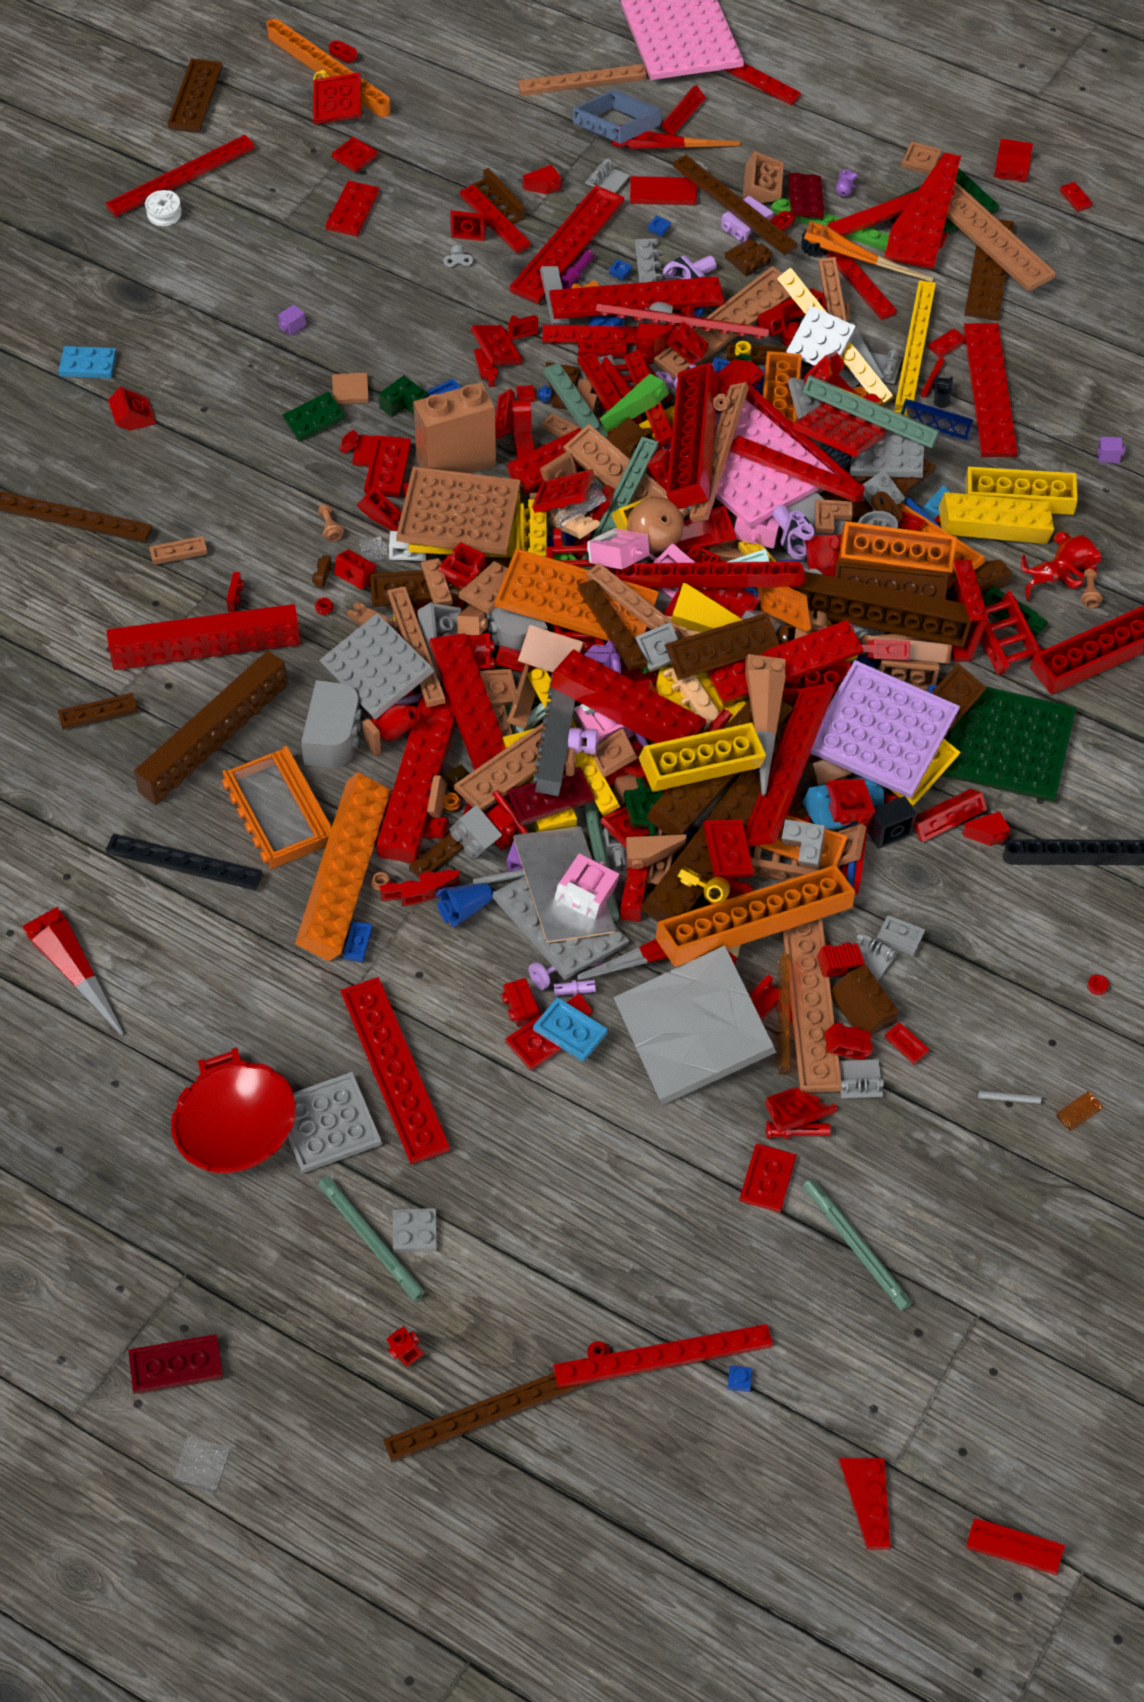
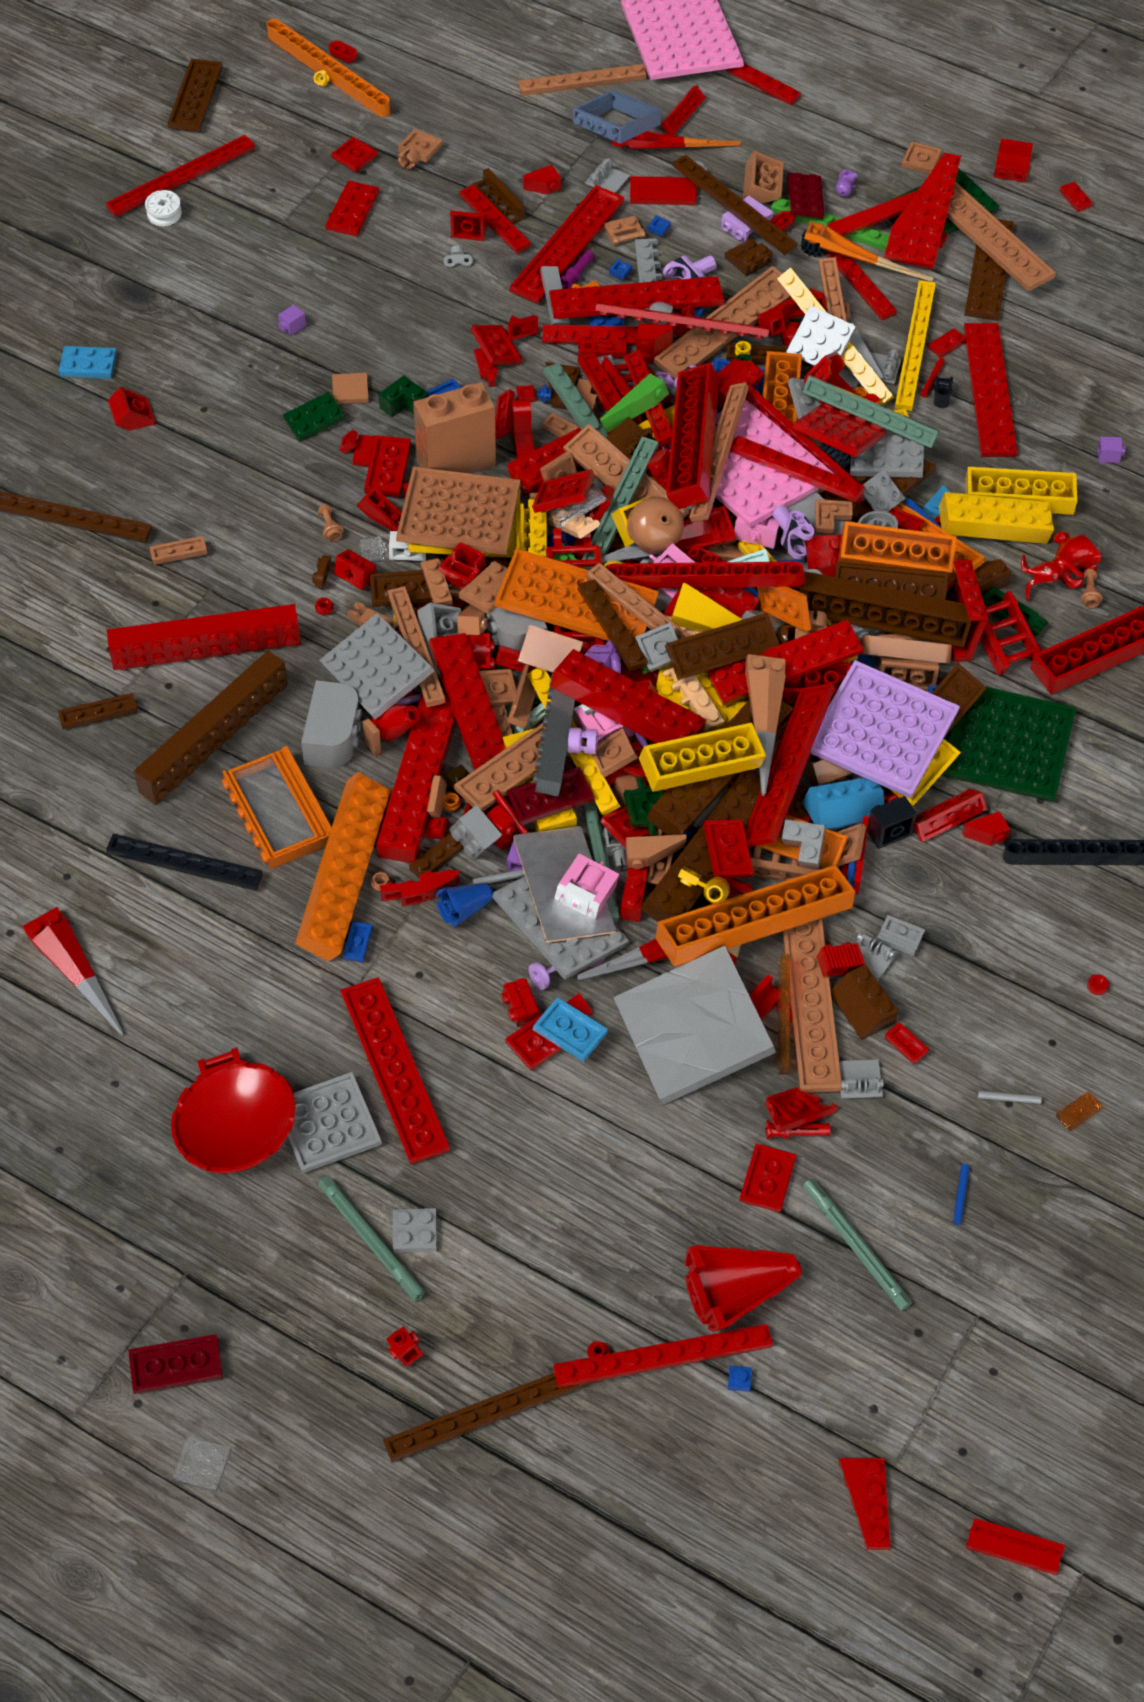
(234, 597): red plate -> none
(337, 98): red plate -> none
(417, 147): none -> nougat plate
(570, 761): nougat tile -> none
(574, 988): lavender pin -> none
(618, 548): bright pink piece -> none
(623, 230): none -> nougat plate
(687, 343): red brick -> none
(716, 402): nougat plate -> none
(720, 720): red pin -> none
(735, 1281): none -> red cone
(848, 1041): red brick -> none
(850, 801): red plate -> none
(887, 505): reddish brown plate -> none
(887, 649): red hinge -> none
(940, 415): clear blue fence -> none
(961, 1192): none -> blue bar

